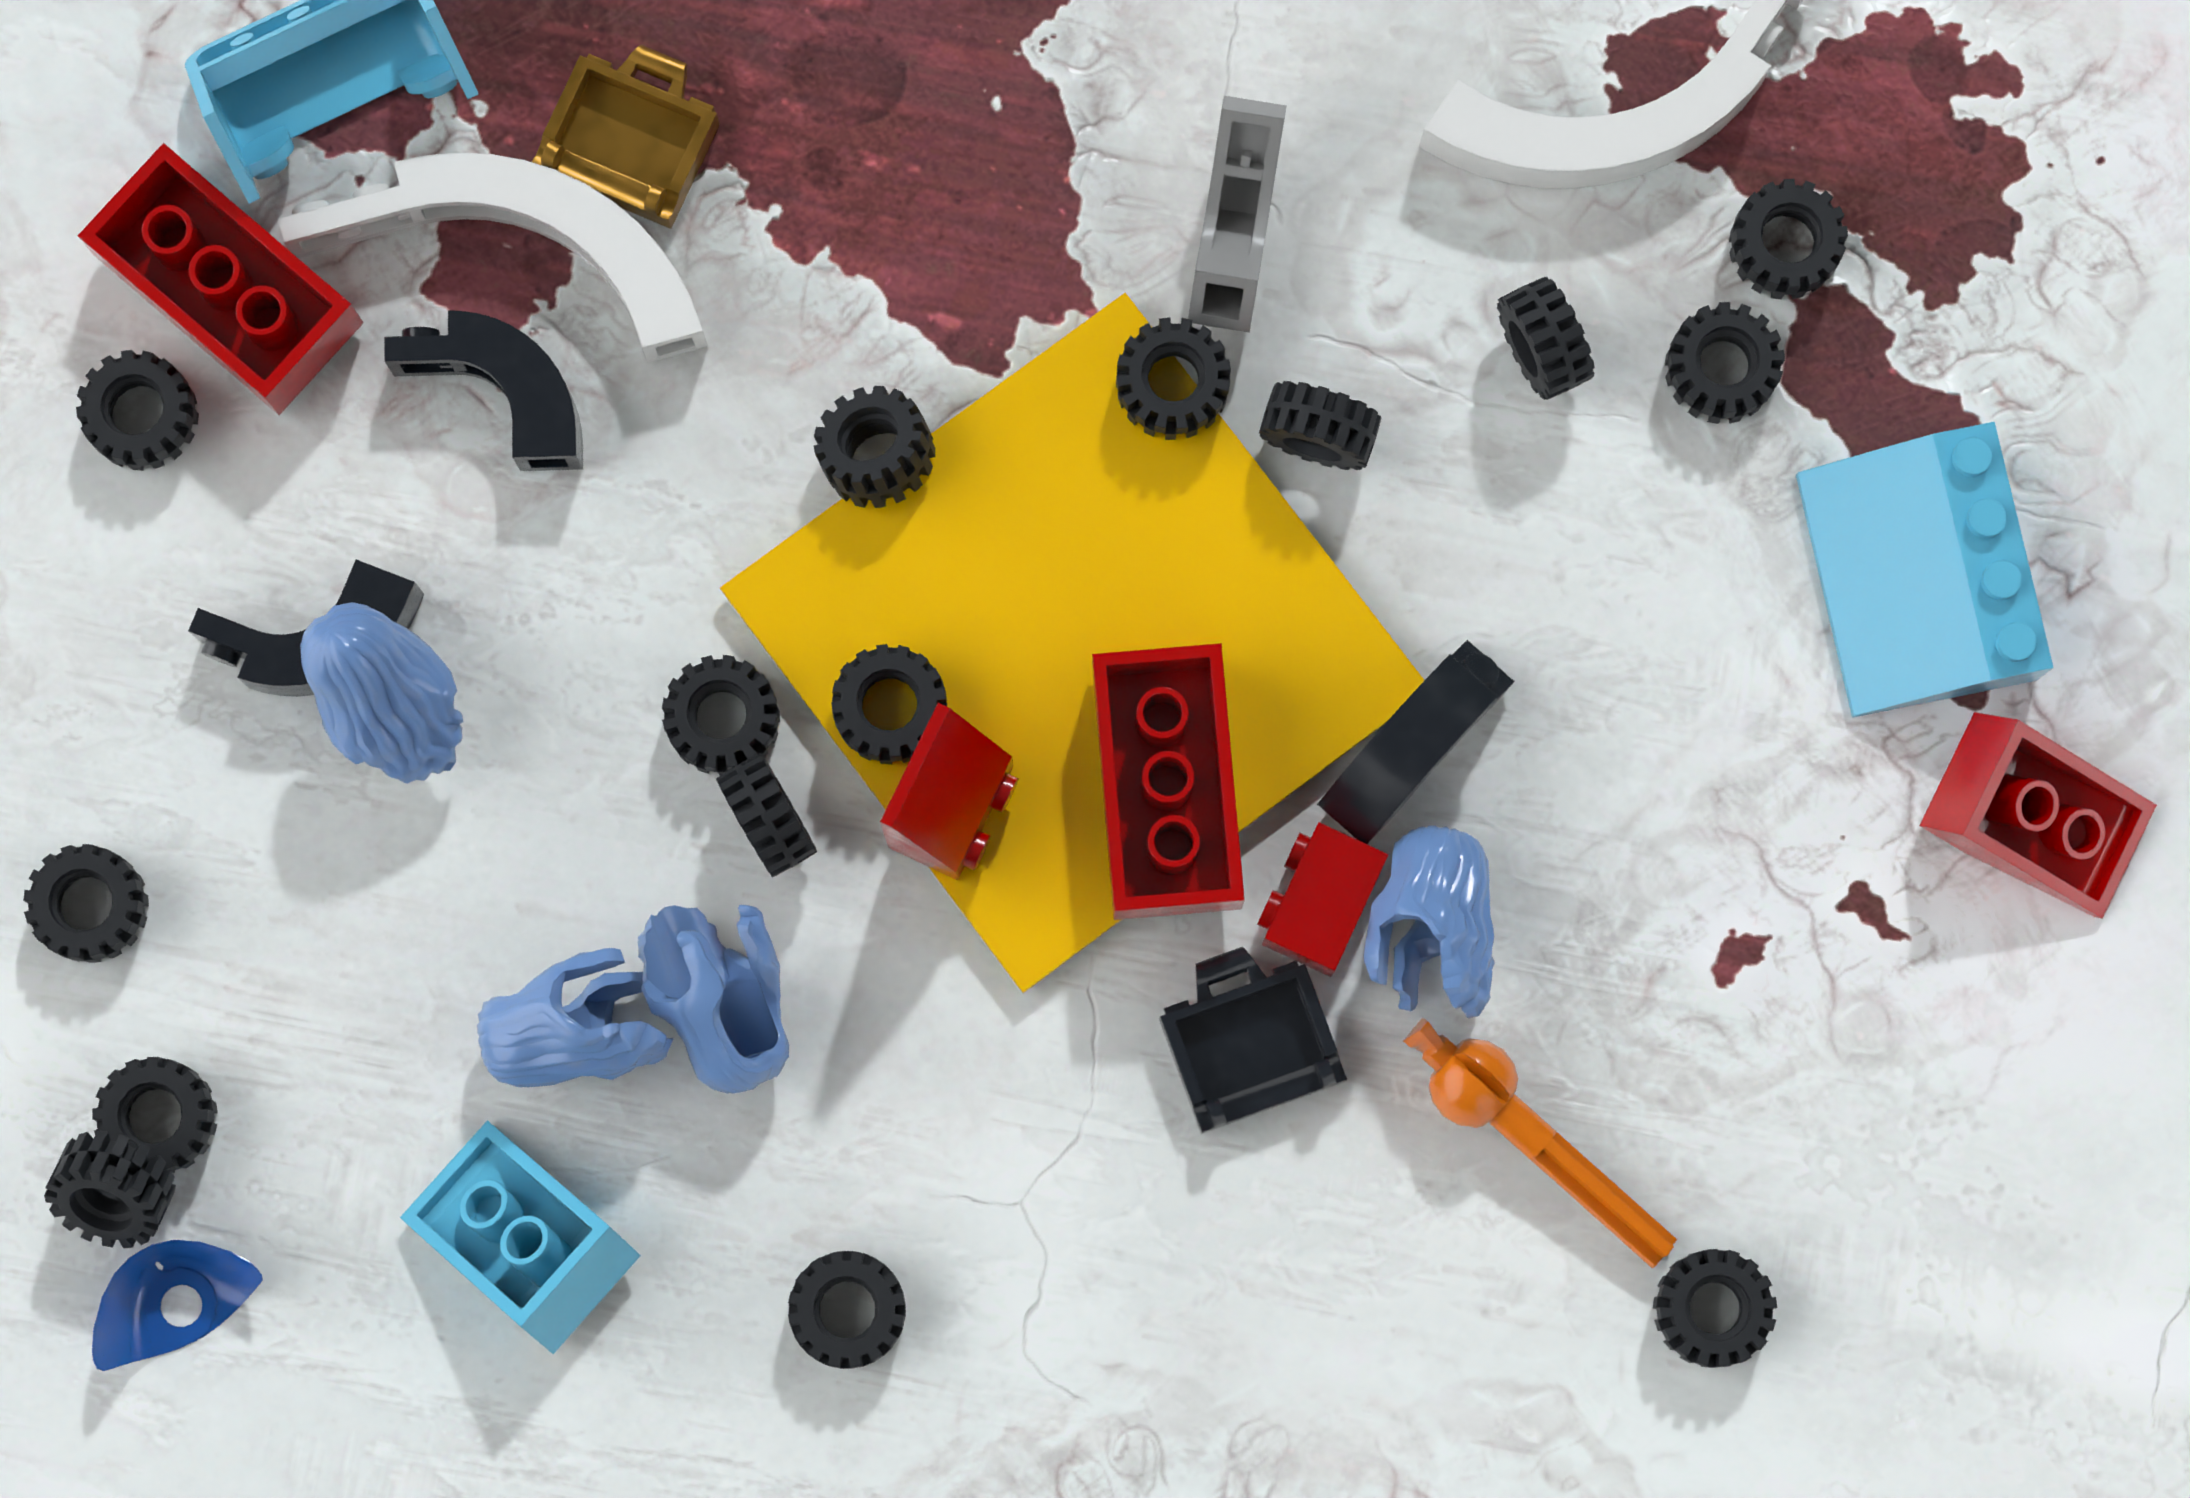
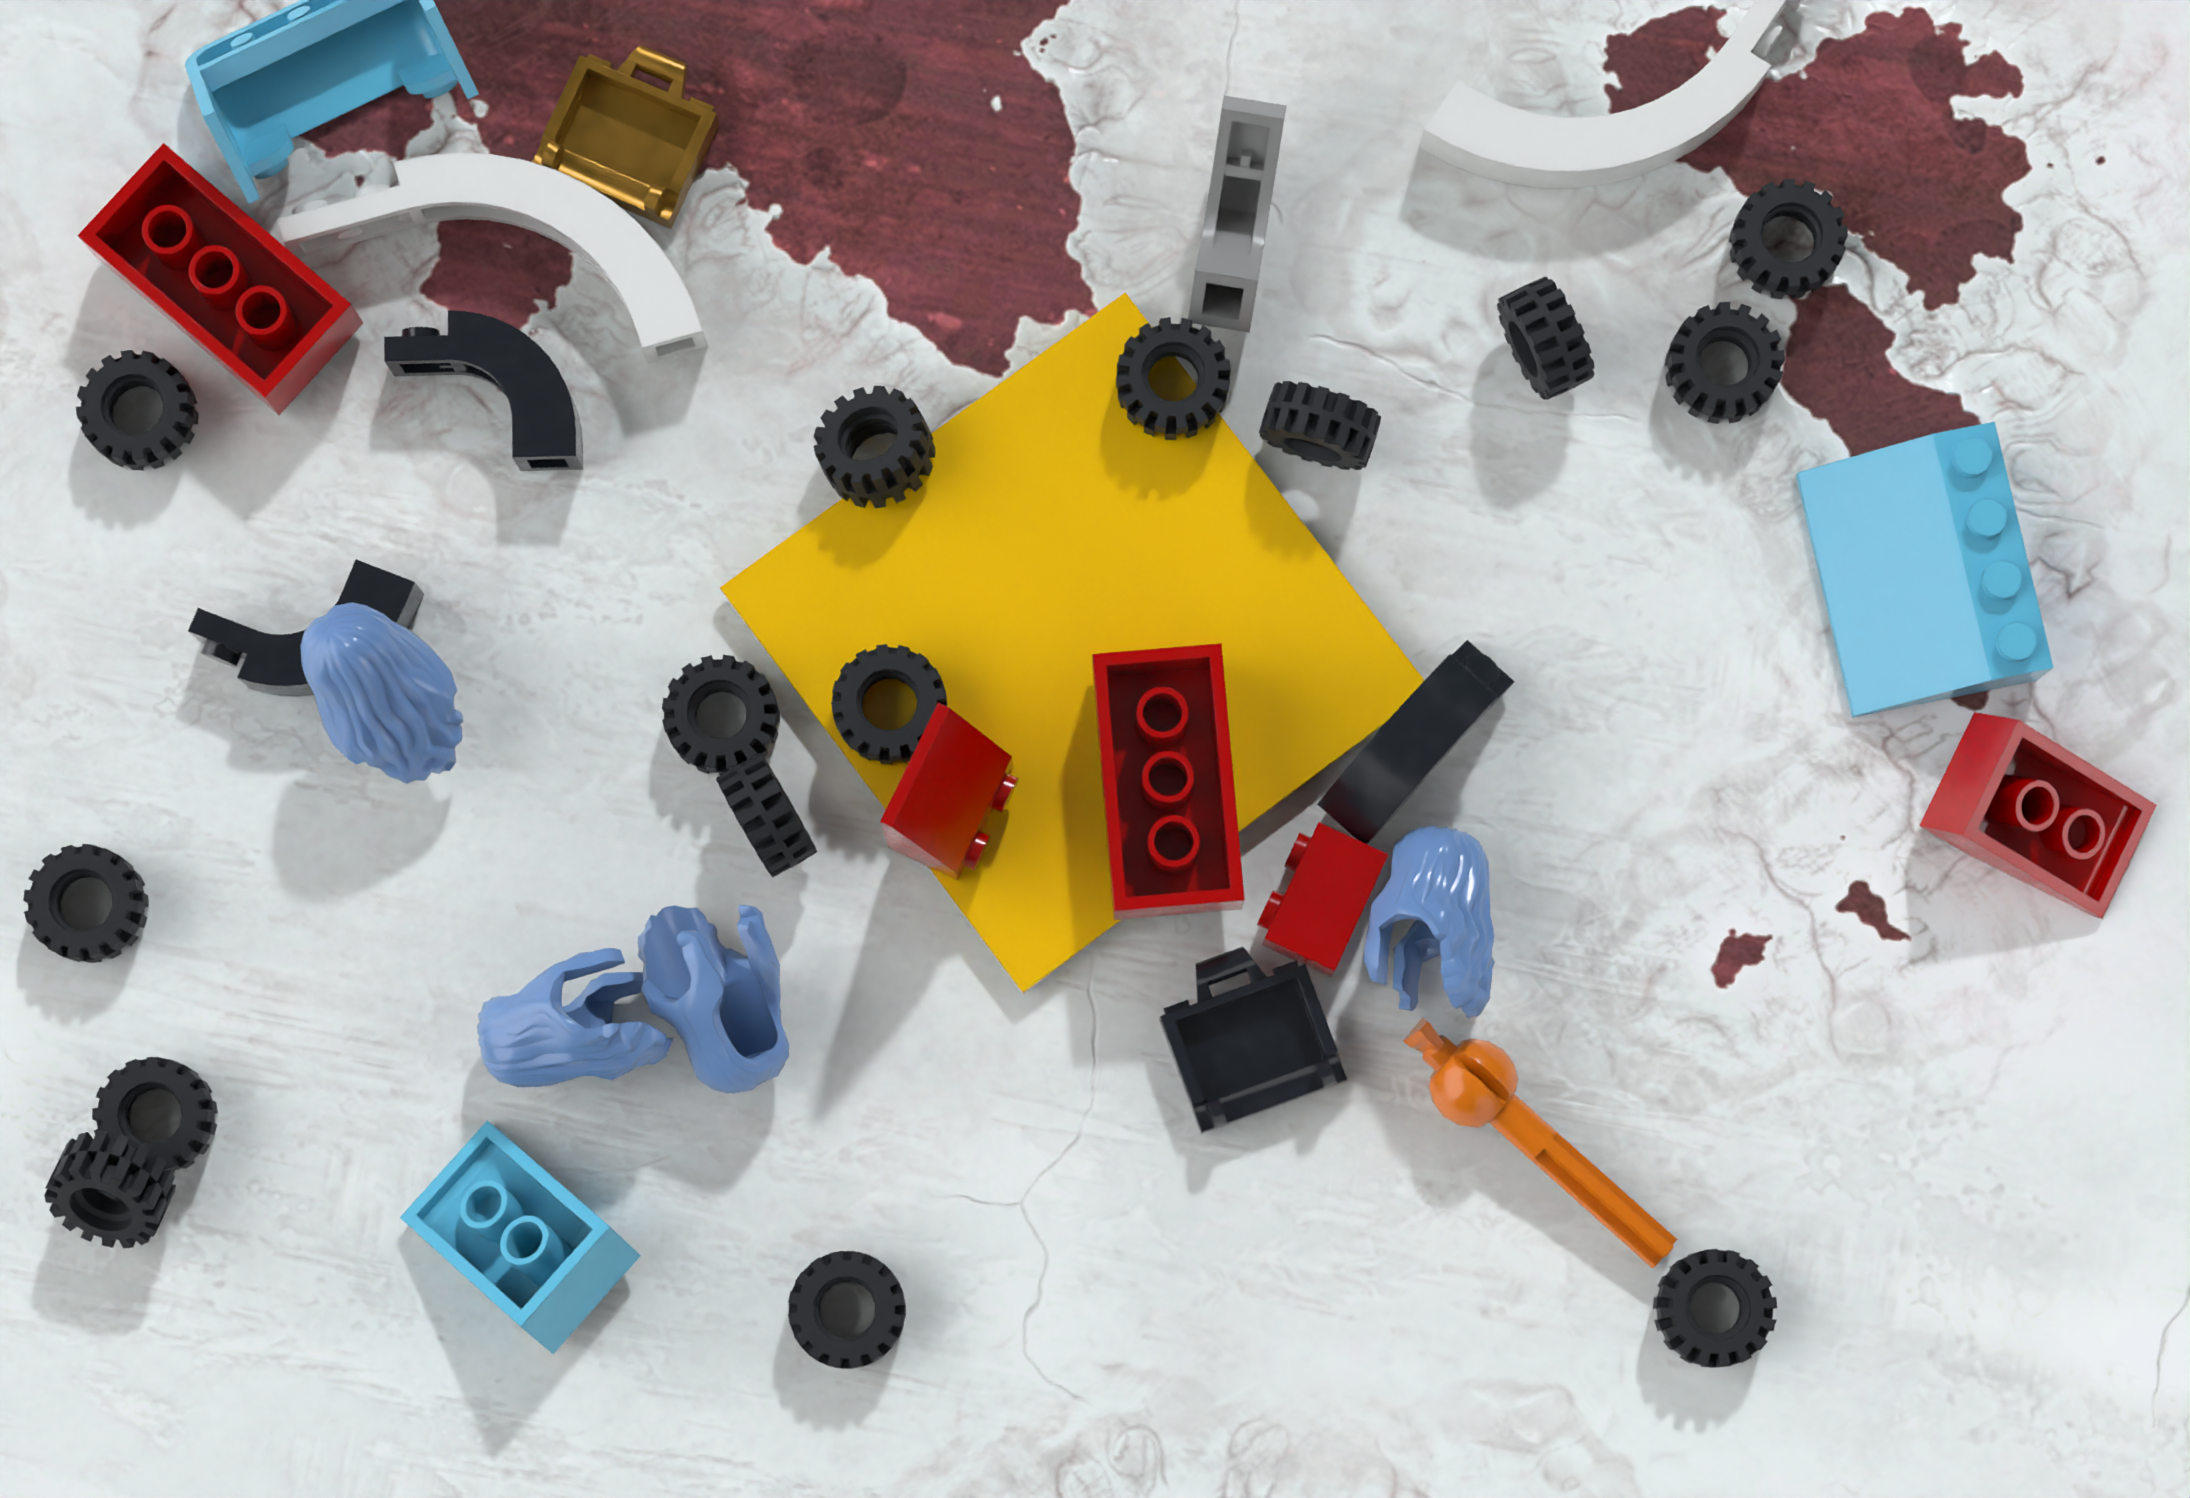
(130, 1313): blue piece -> none

